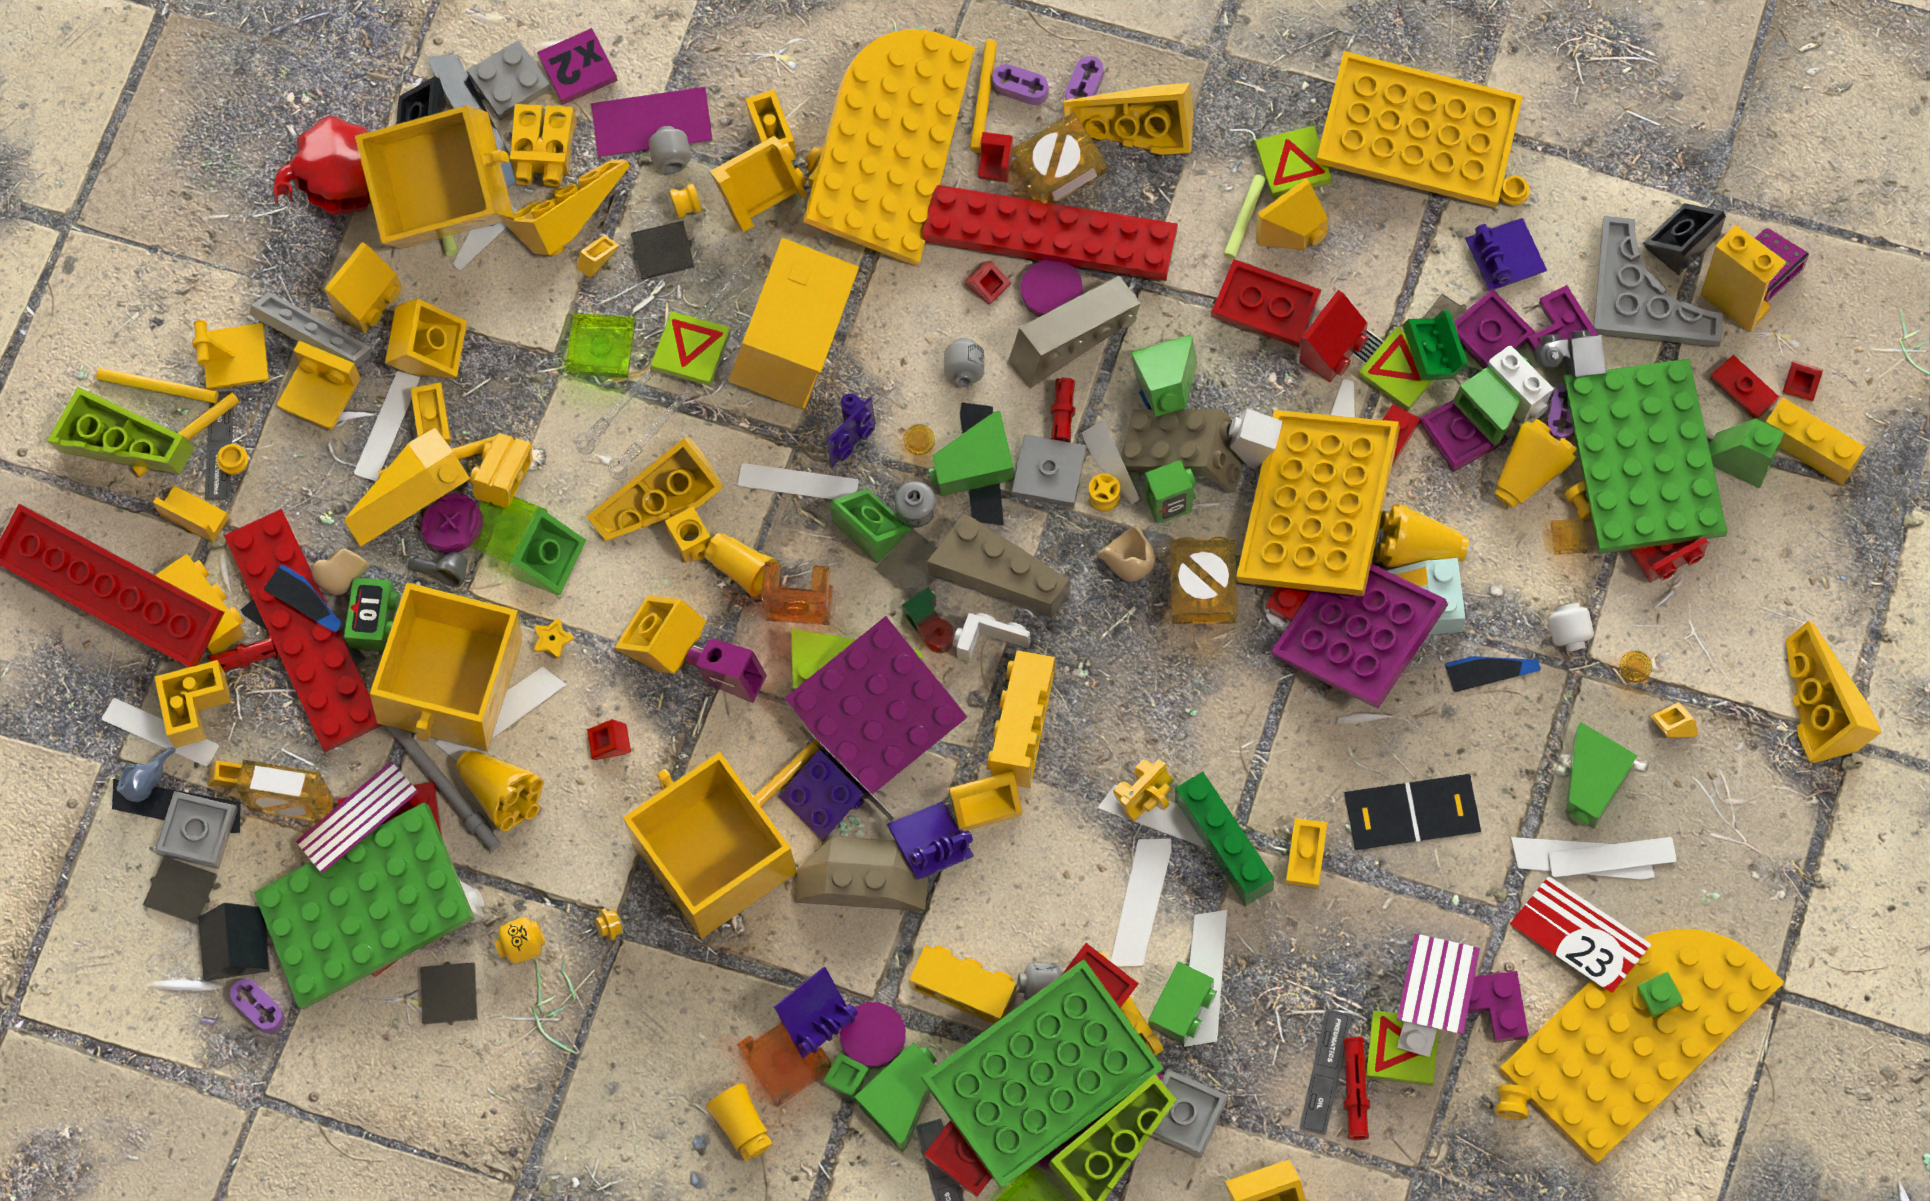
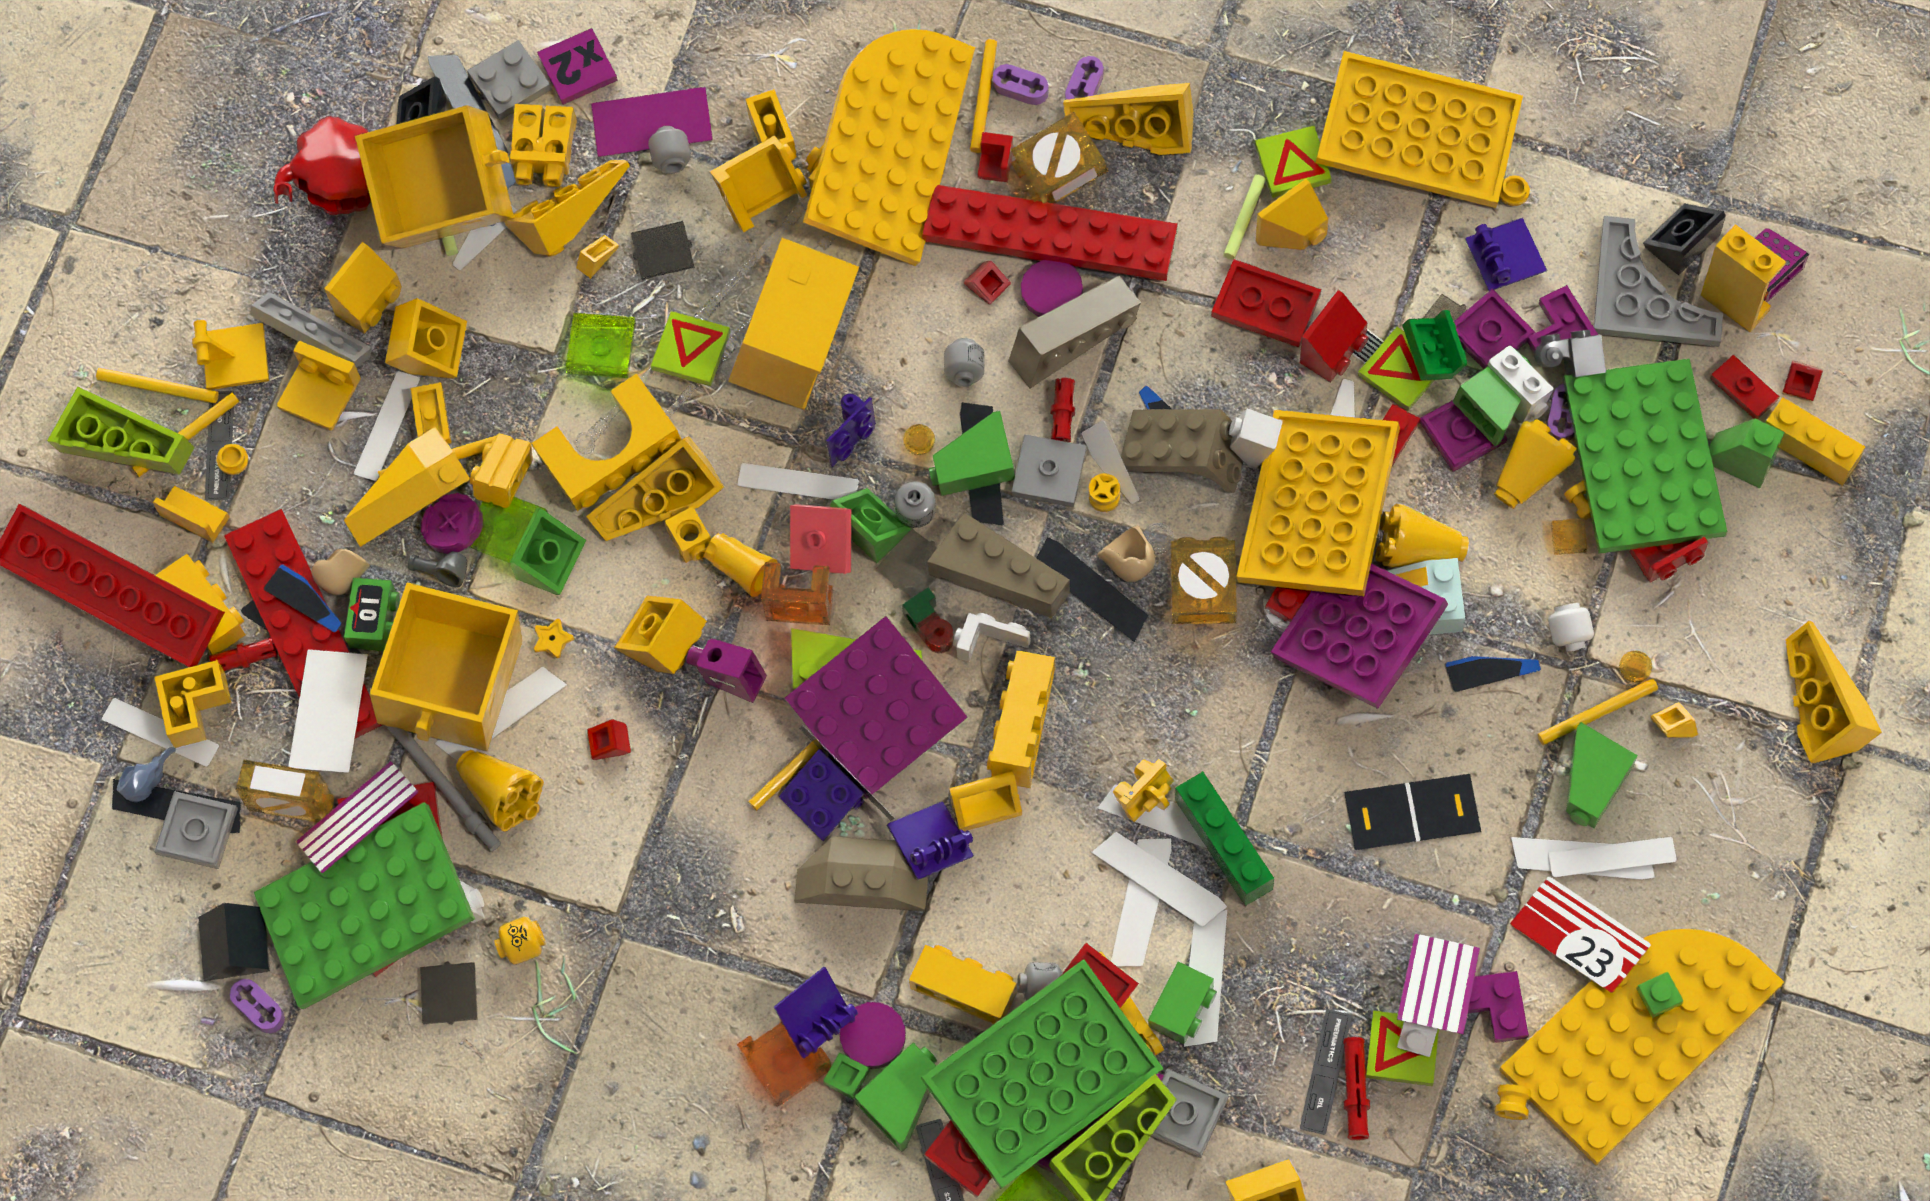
(180, 890): clear smoke piece -> none
(224, 774): yellow piece -> none
(328, 711): none -> white sticker
(588, 479): none -> yellow arch
(608, 924): yellow plate -> none
(685, 201): yellow wheel -> none
(710, 844): yellow piece -> none
(740, 1121): yellow plant -> none
(820, 538): none -> coral plate
(1094, 590): none -> black sticker
(1160, 879): none -> white sticker
(1166, 373): slope -> none
(1169, 491): bright green brick -> none
(1306, 853): yellow plate -> none
(1598, 711): none -> yellow bar

